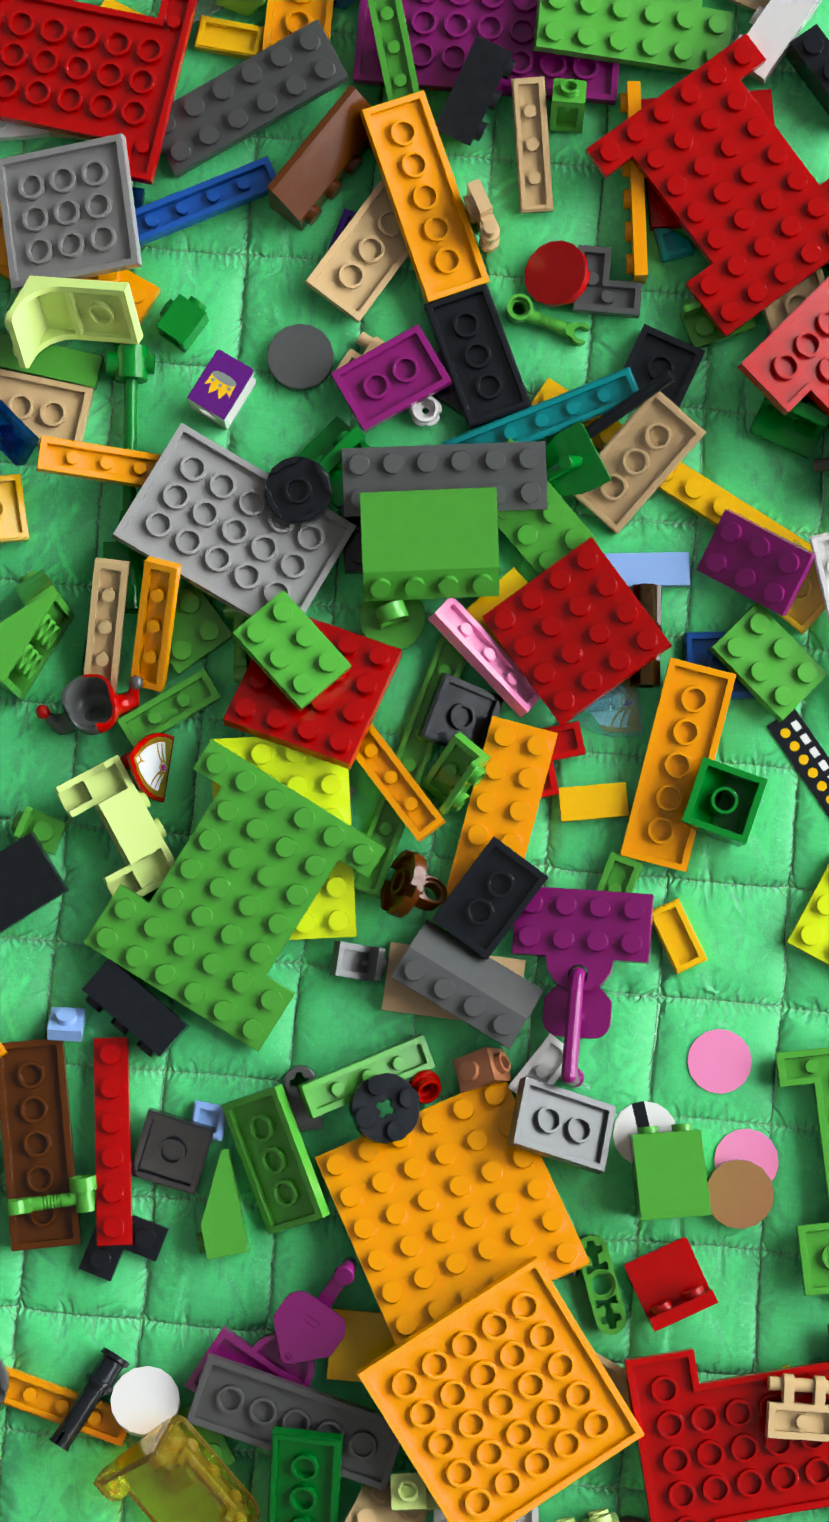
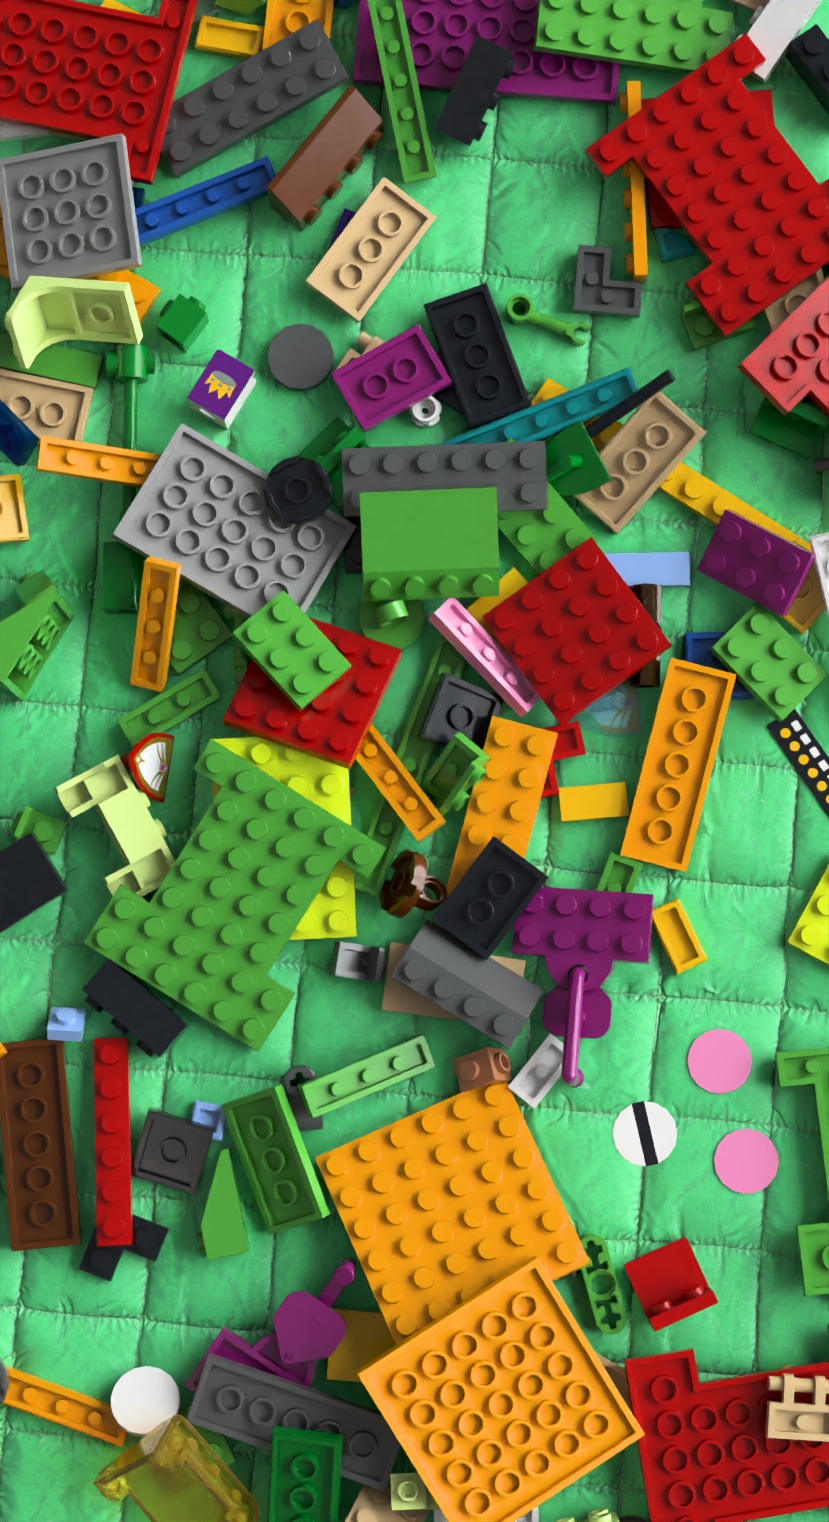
(80, 1195): bright green brick -> none
(91, 705): dark grey piece -> none
(97, 1384): black pin -> none
(106, 618): tan plate -> none
(367, 1117): black plate -> none
(424, 196): light orange plate -> none
(427, 1085): red plate -> none
(481, 214): tan plate -> none
(532, 145): tan tile -> none
(557, 274): red tile -> none
(561, 1125): plate -> none
(568, 105): bright green bracket -> none
(656, 353): black plate -> none
(669, 1173): bright green slope -> none
(723, 802): green slope -> none
(740, 1193): medium nougat tile -> none

